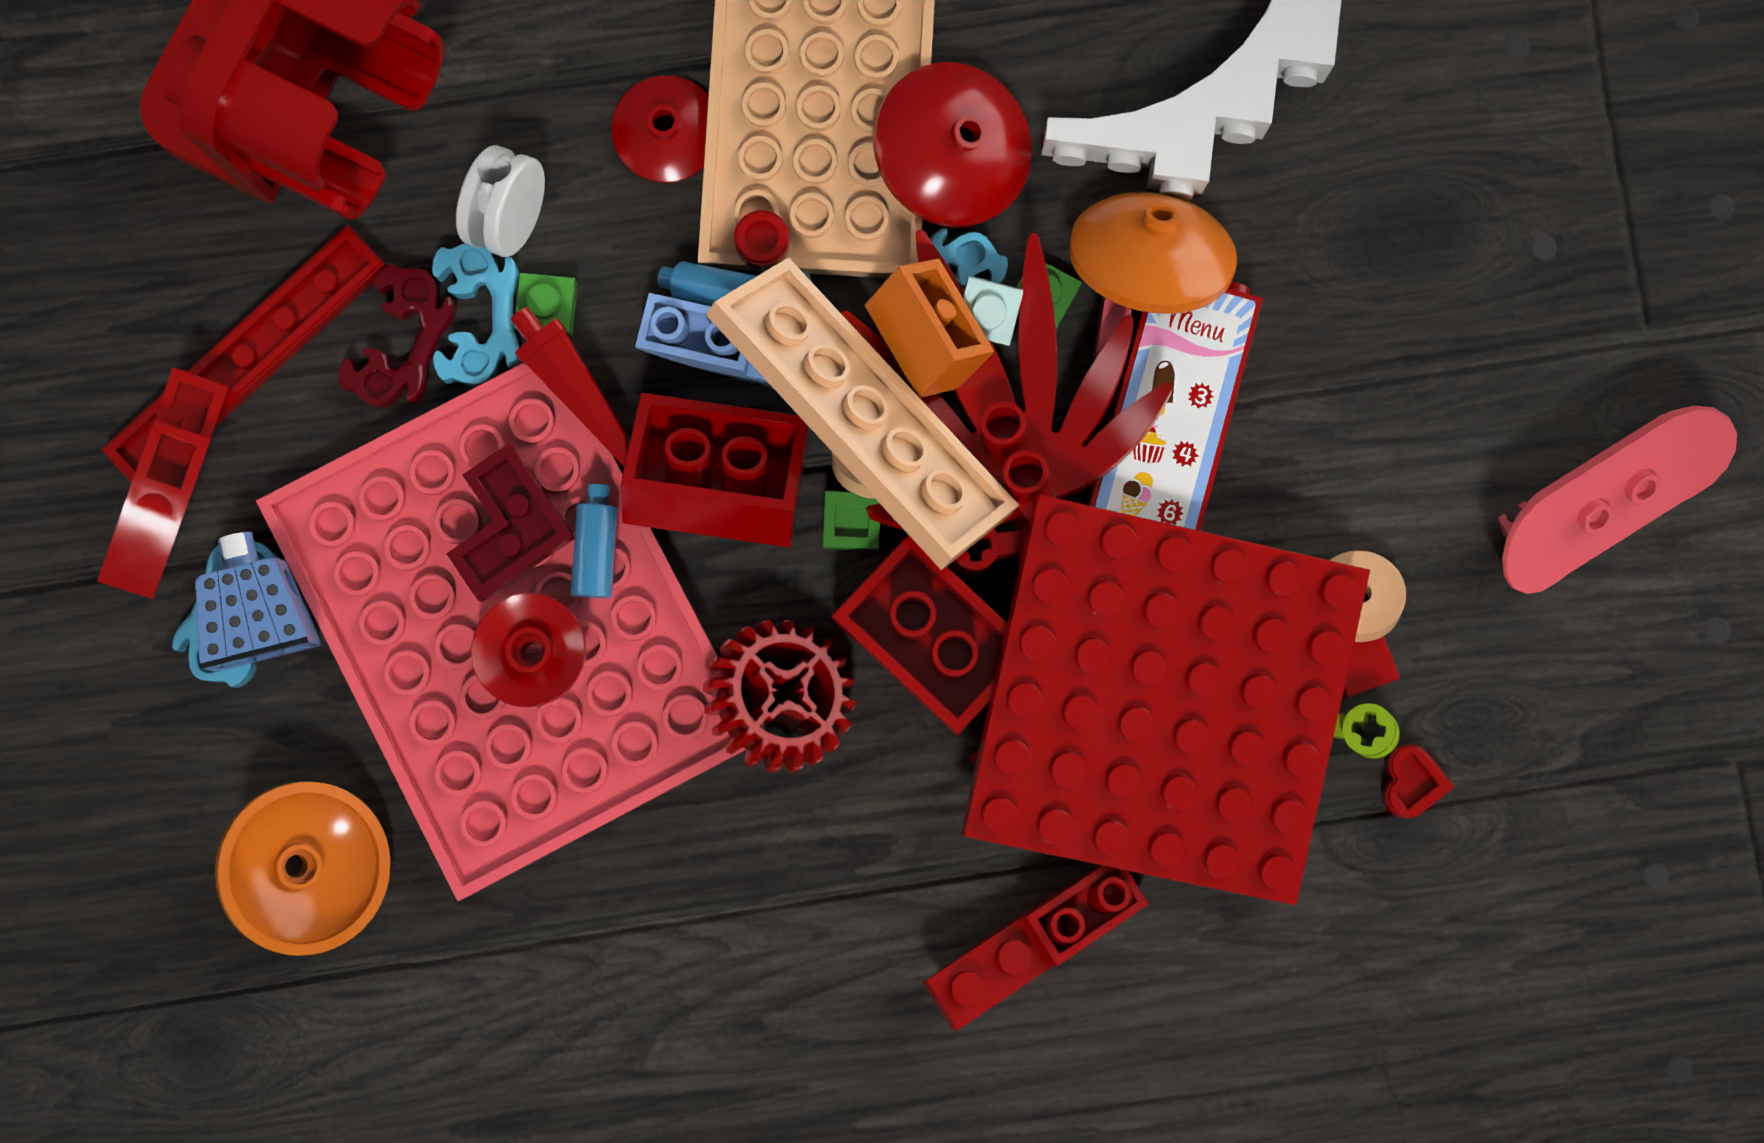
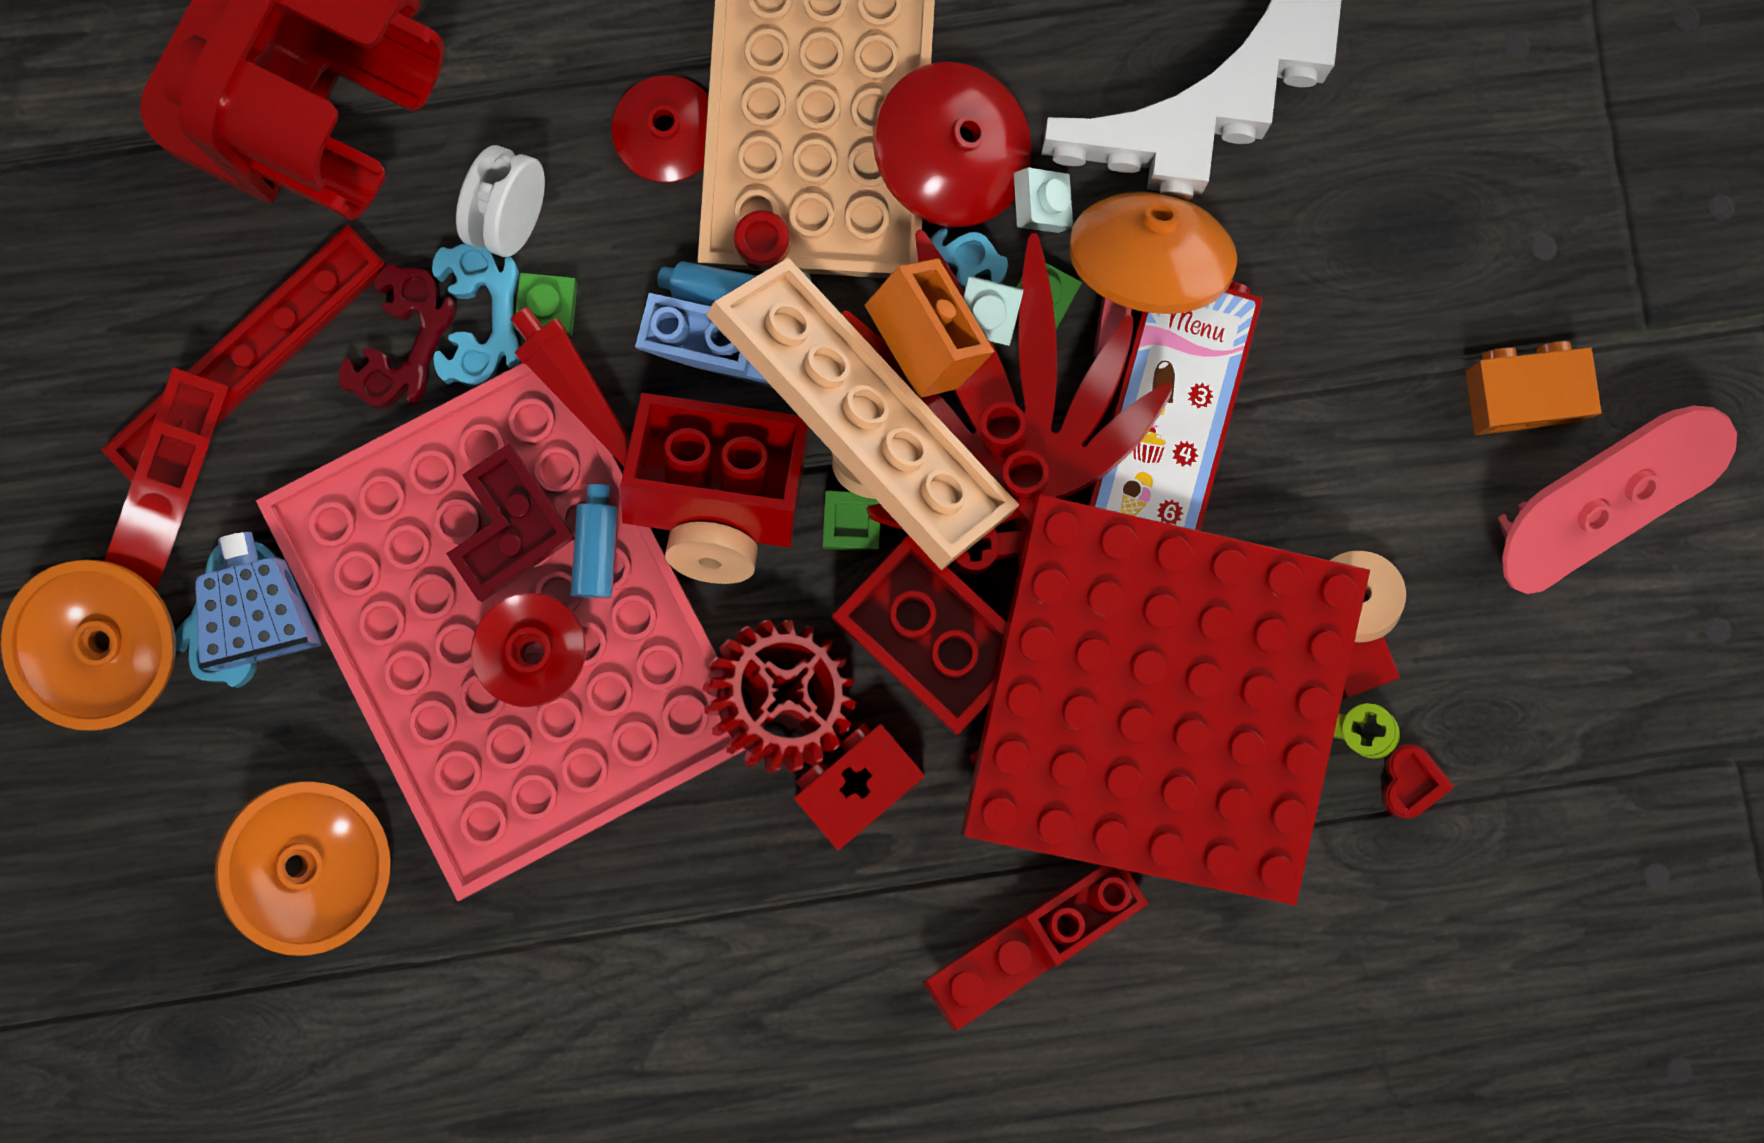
(54, 653): none -> orange dish
(711, 552): none -> light nougat piece
(844, 817): none -> red brick
(1043, 200): none -> light aqua plate
(1532, 389): none -> orange brick

